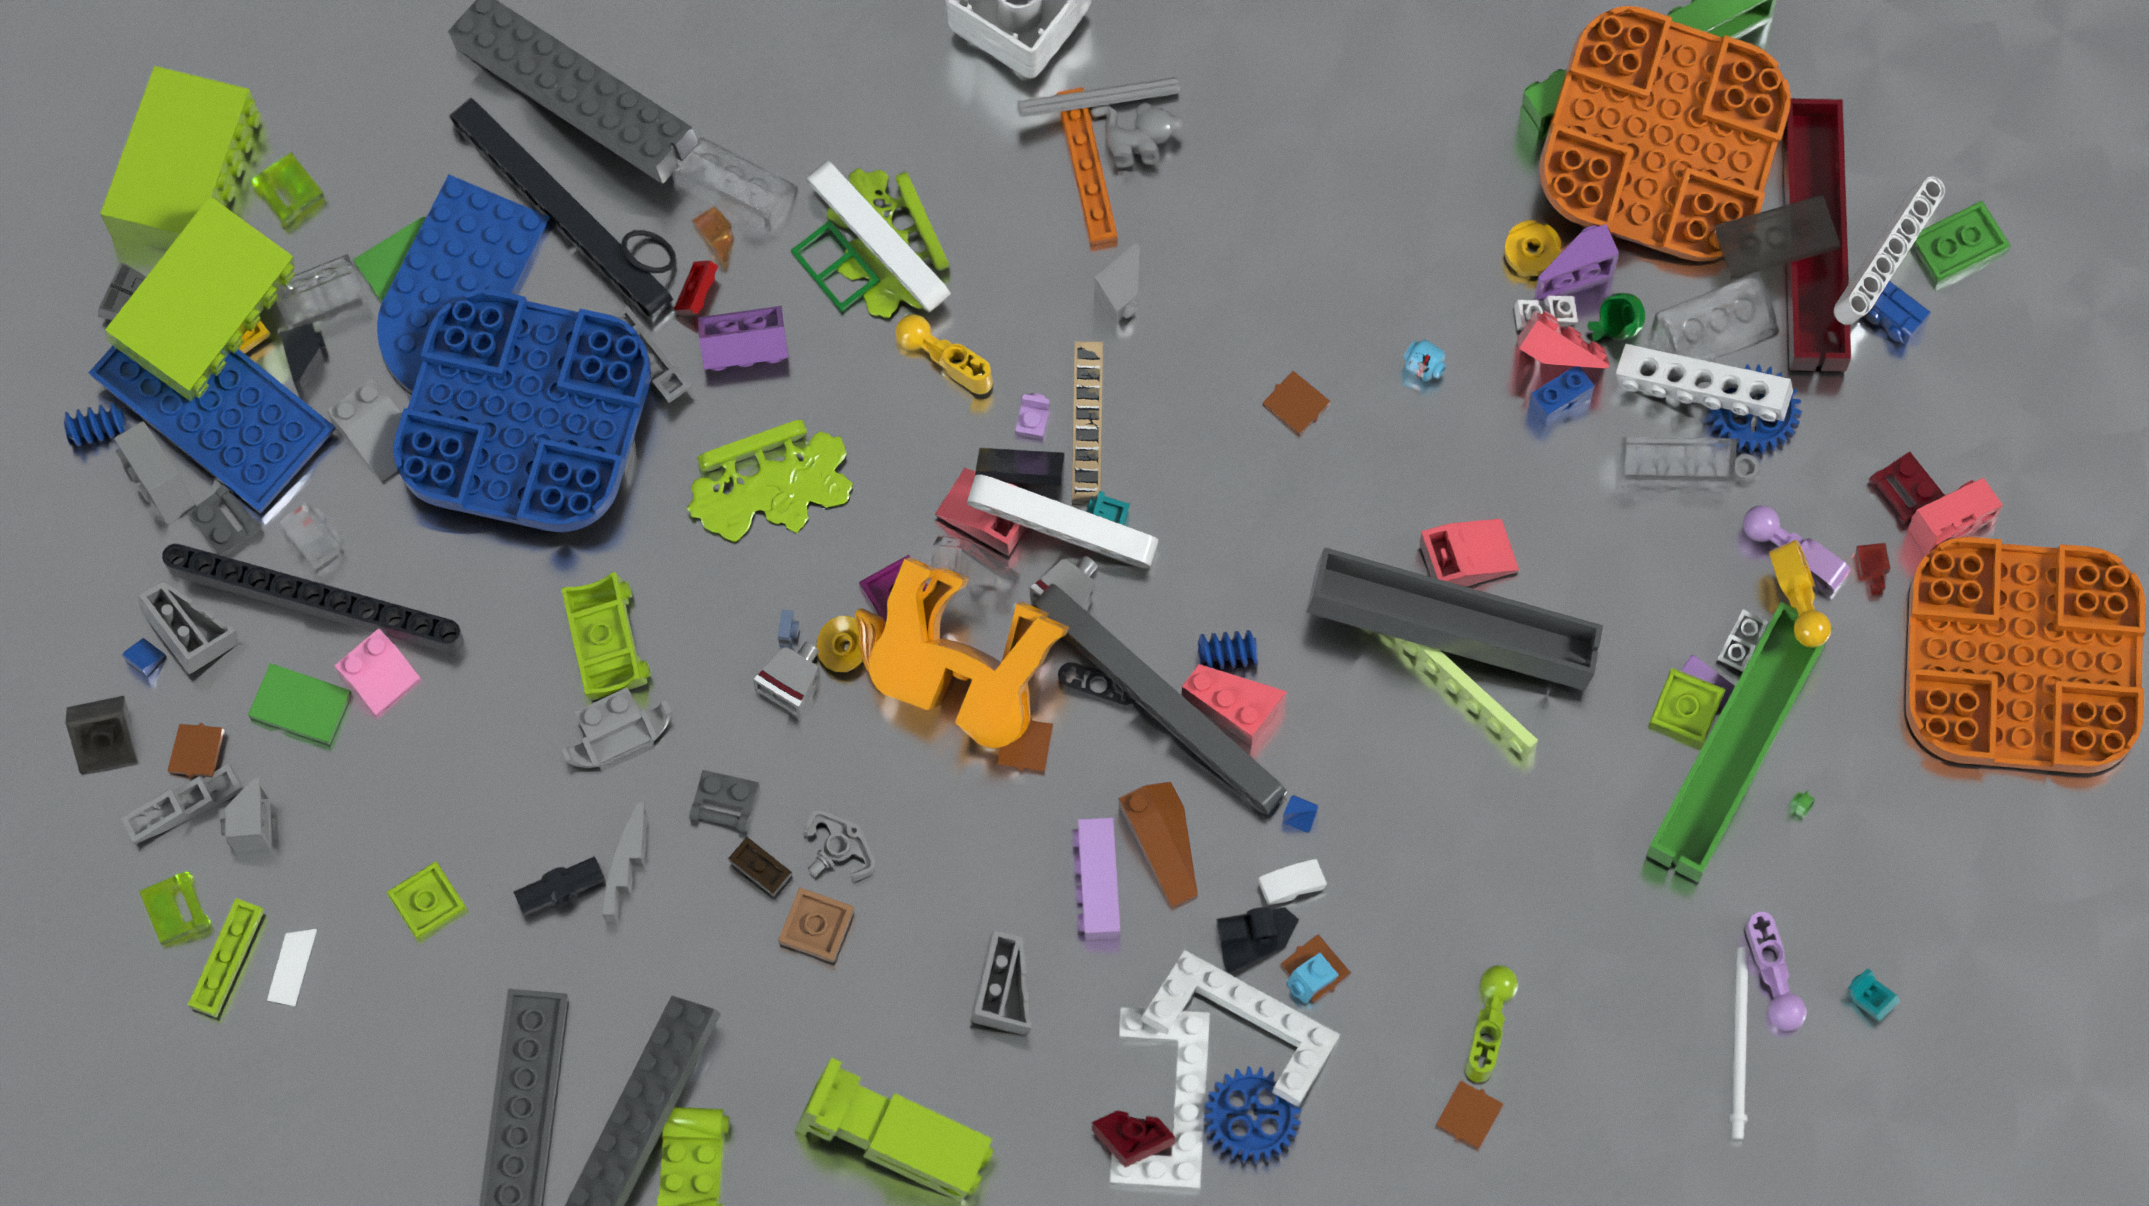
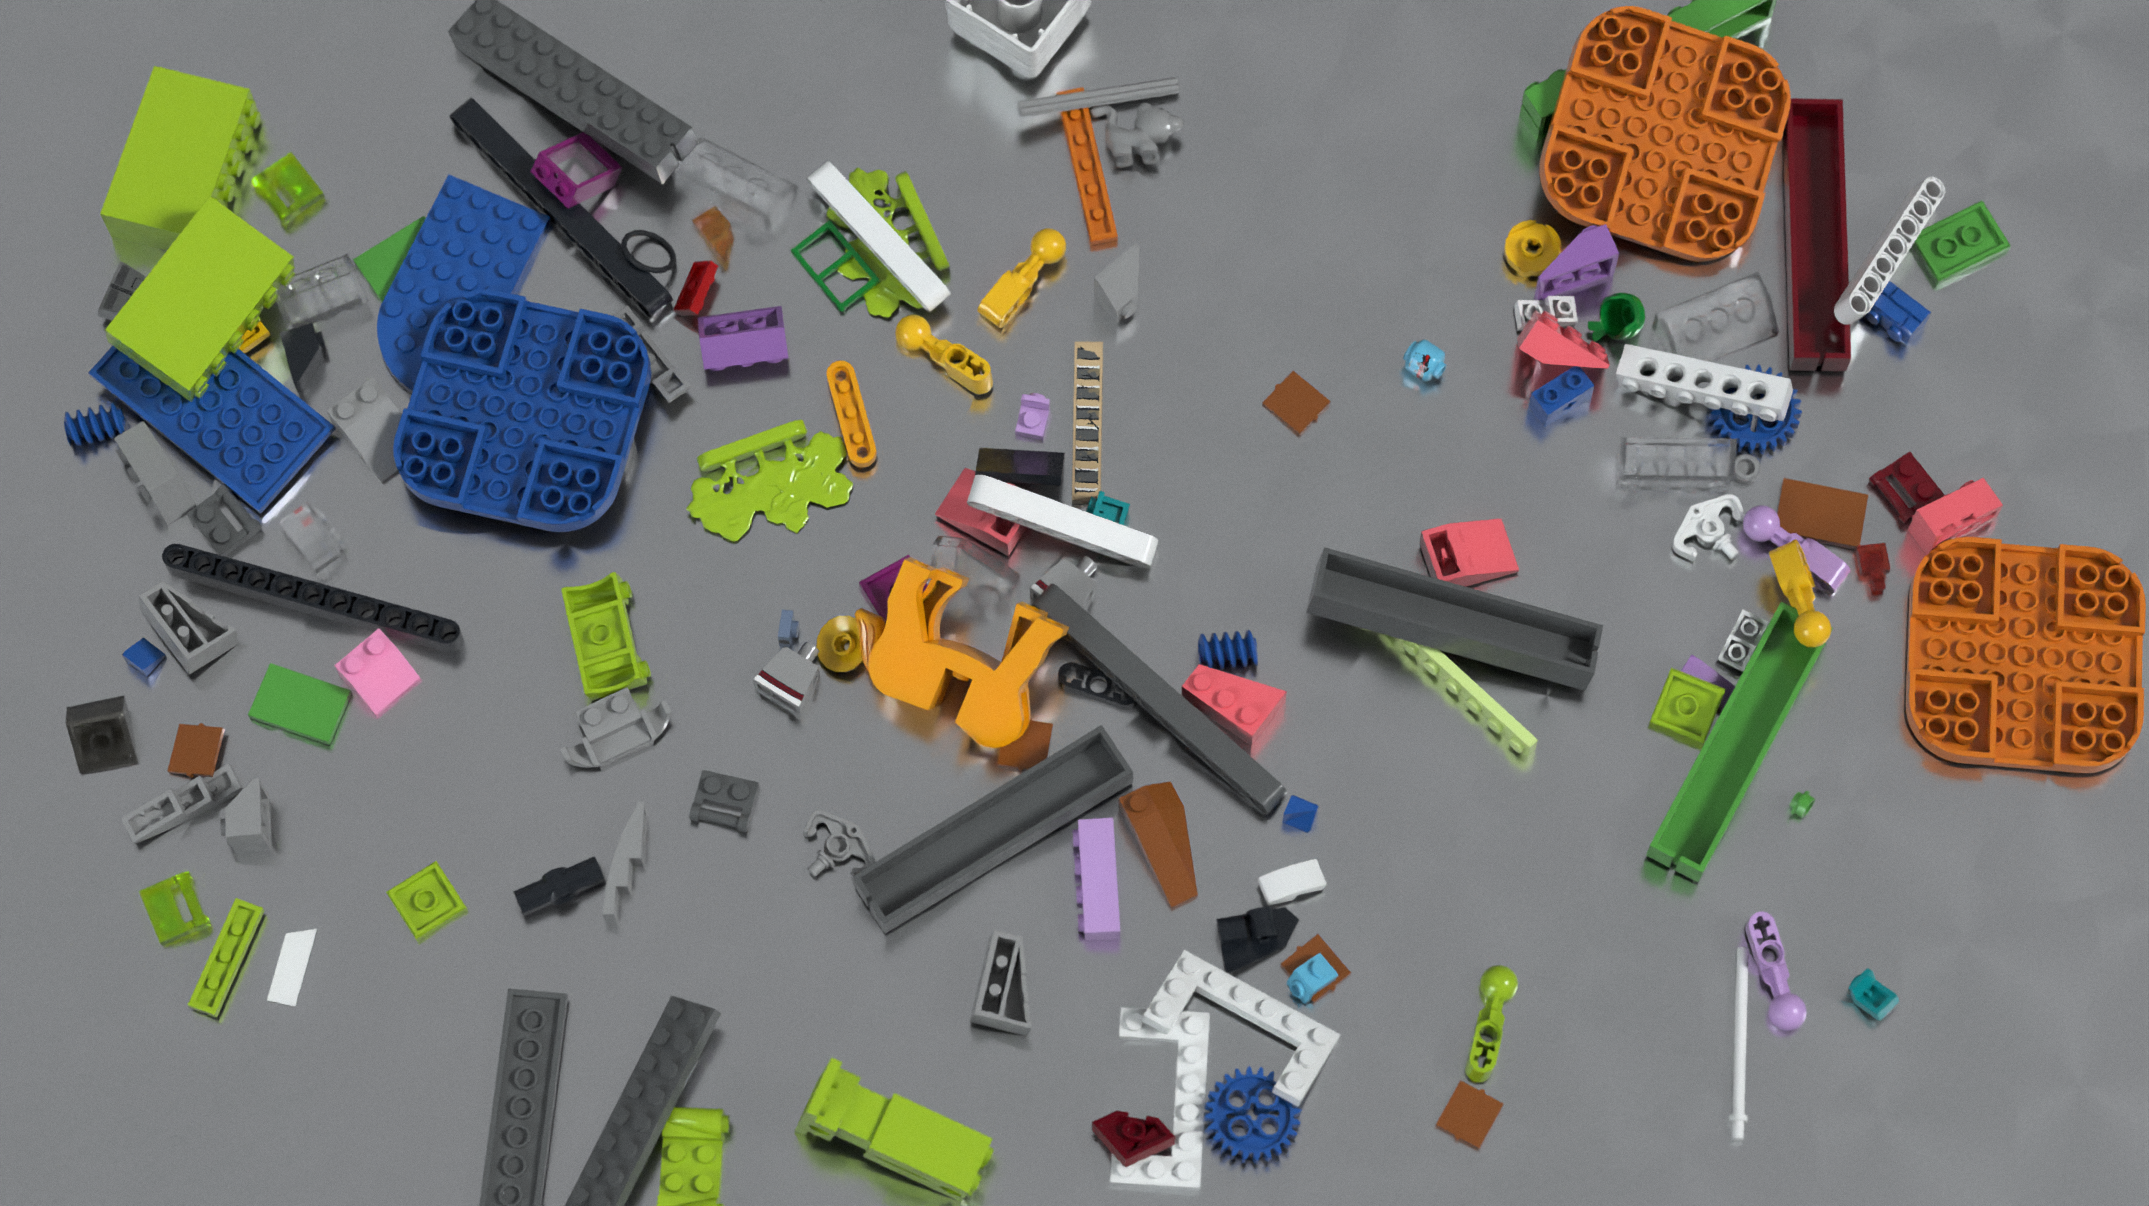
(573, 170): none -> magenta window
(760, 866): dark brown plate -> none
(816, 925): medium nougat plate -> none
(851, 413): none -> light orange plate
(993, 829): none -> dark grey piece
(1016, 285): none -> yellow beam
(1704, 522): none -> white piece
(1776, 236): clear smoke plate -> none
(1822, 513): none -> dark orange tile

